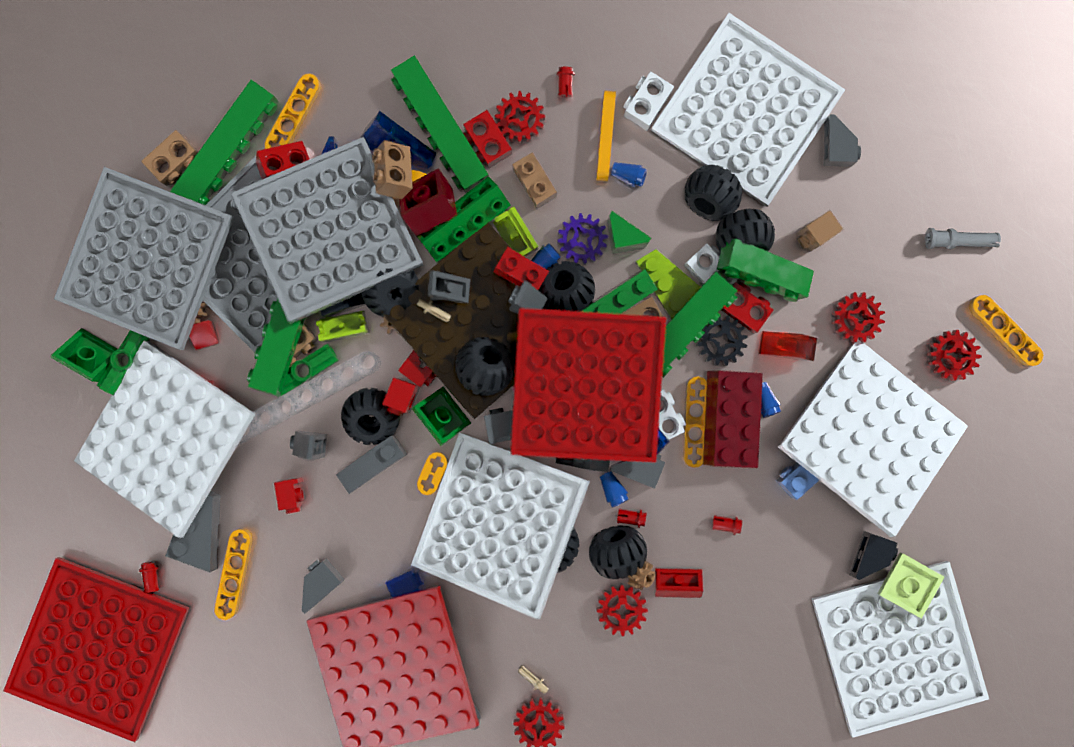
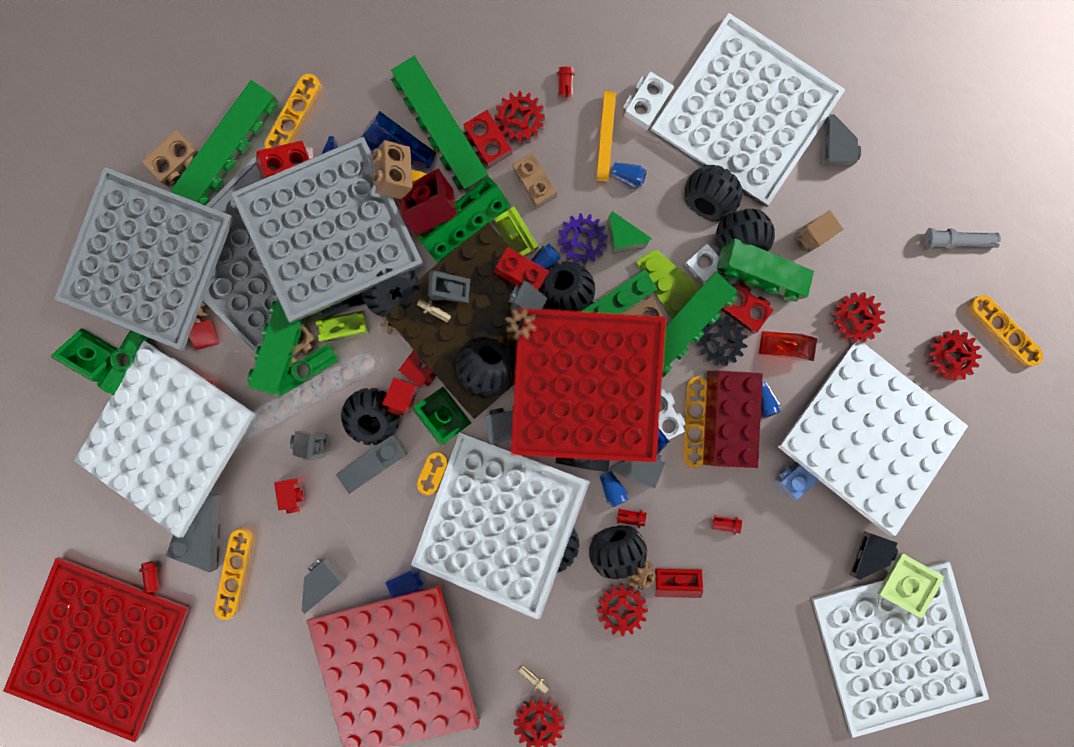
(524, 329): none -> medium nougat gear

